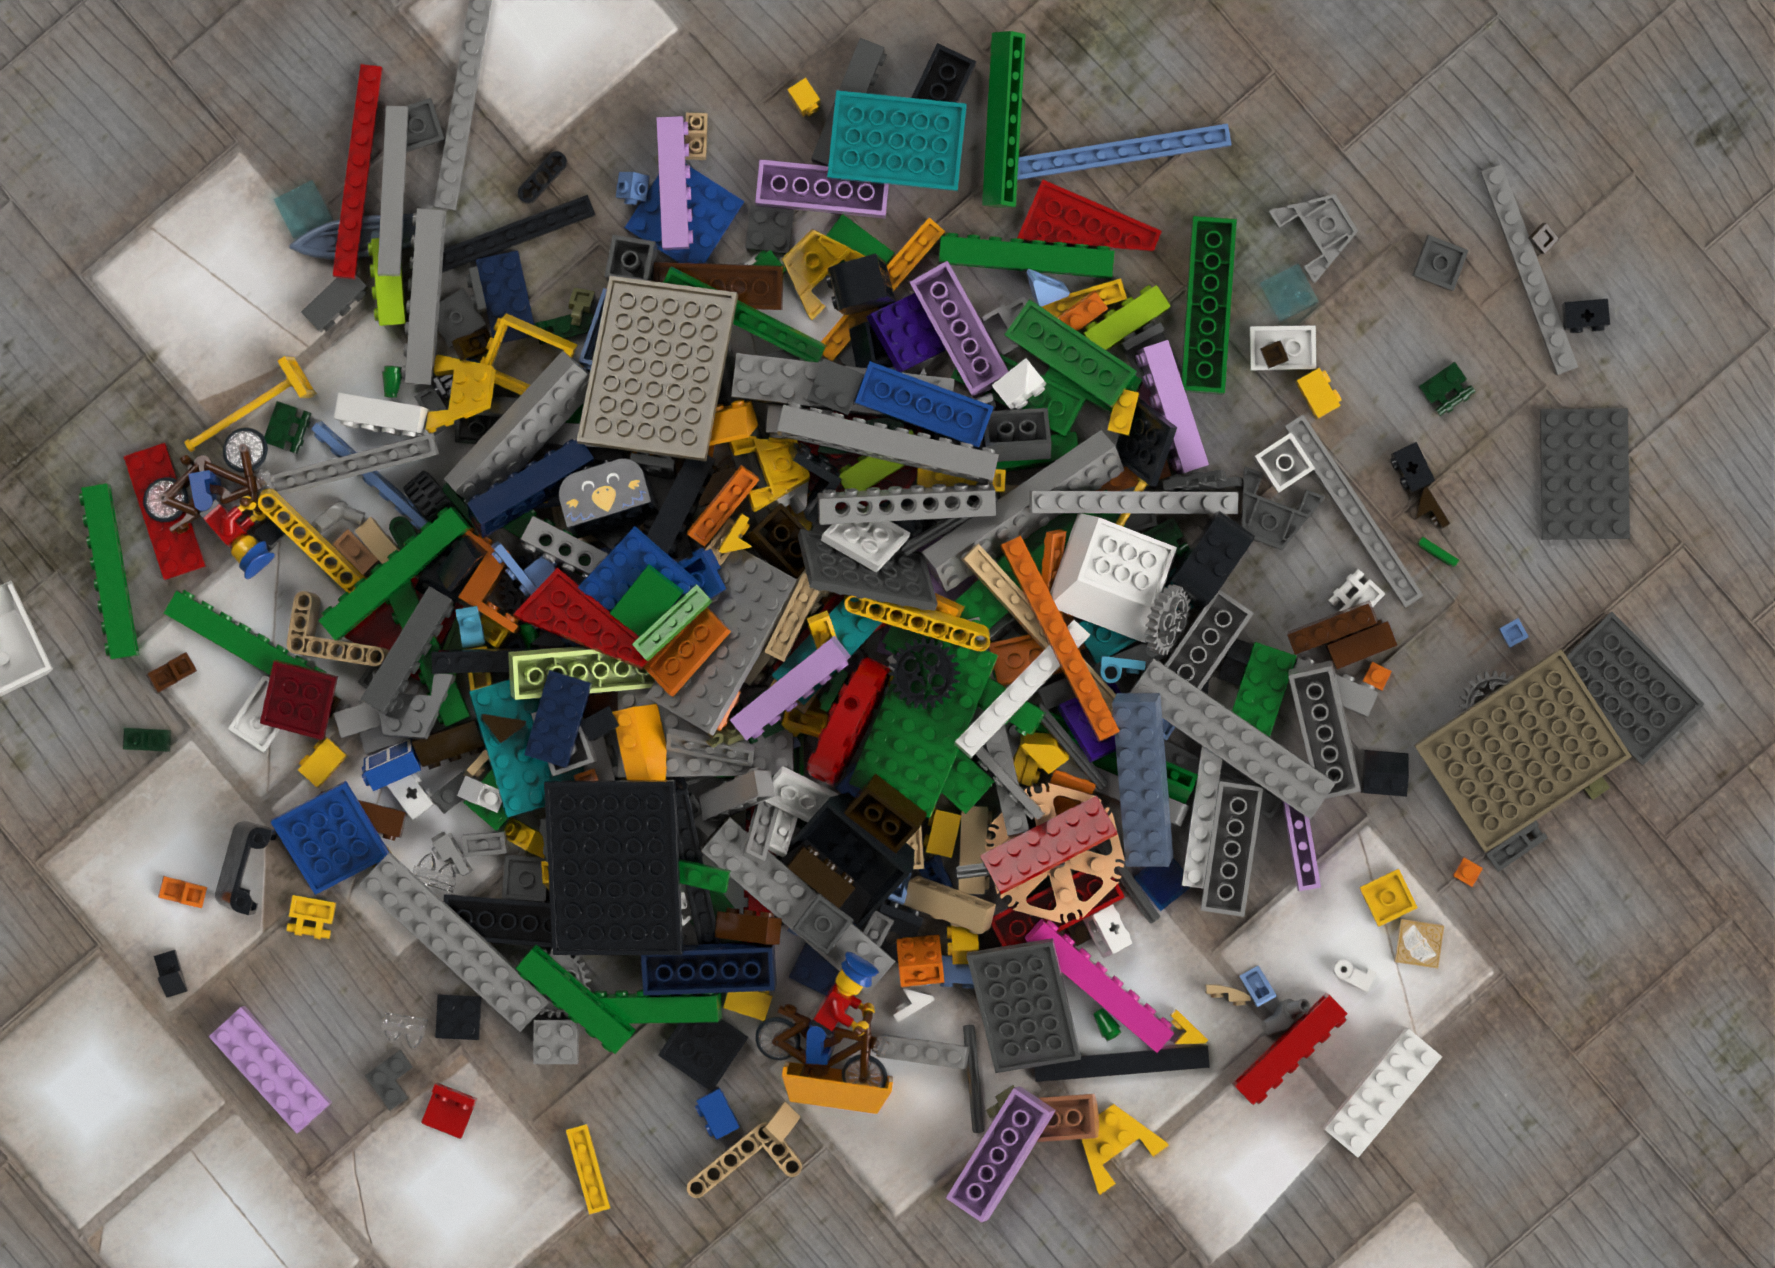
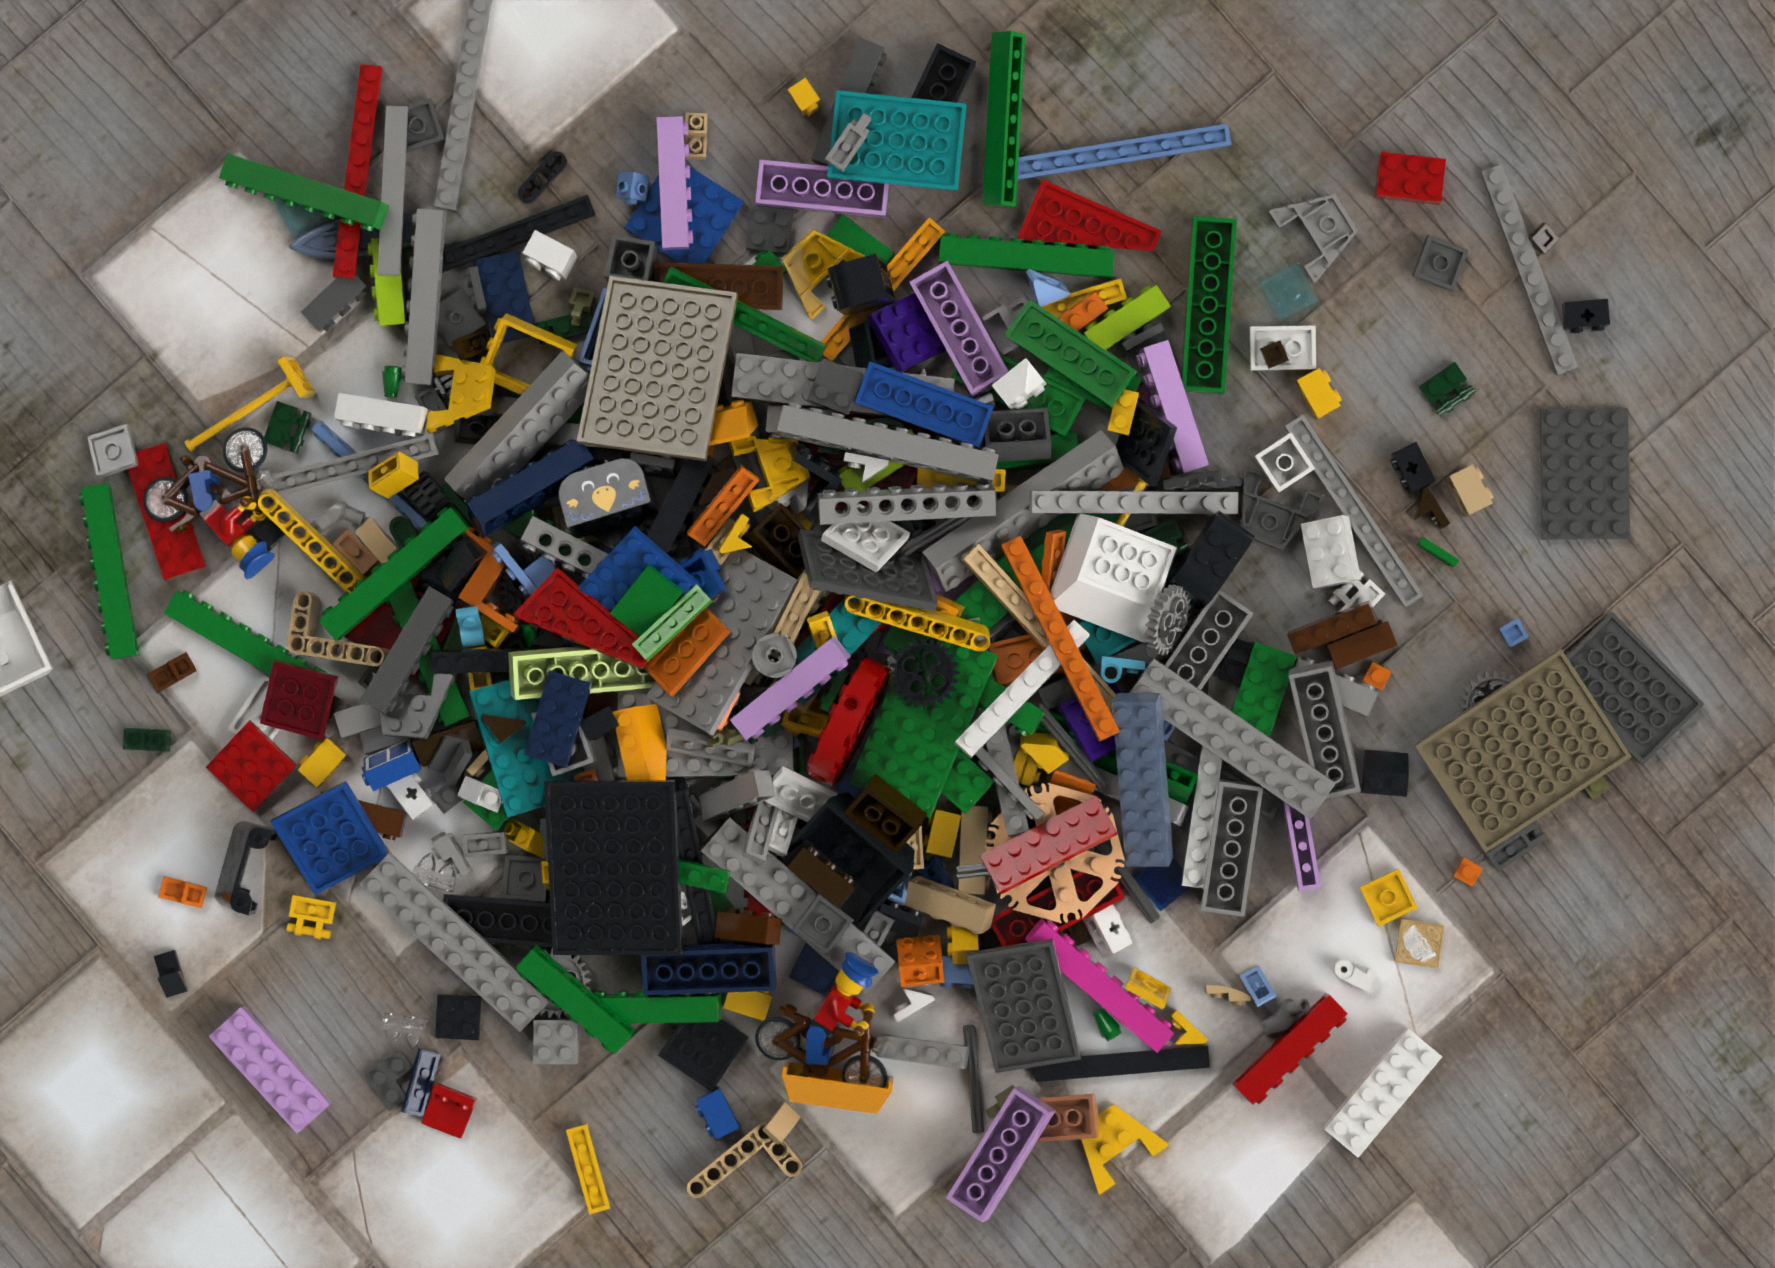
(112, 451): none -> light grey tile
(251, 766): none -> red plate
(303, 192): none -> green brick
(393, 475): none -> yellow brick
(420, 1082): none -> tile
(451, 758): none -> dark grey panel
(549, 254): none -> white brick
(769, 666): none -> light grey plate
(849, 143): none -> light grey hinge
(872, 465): none -> white slope
(1148, 988): none -> yellow tile
(1330, 551): none -> white brick
(1410, 178): none -> red brick
(1469, 490): none -> tan brick

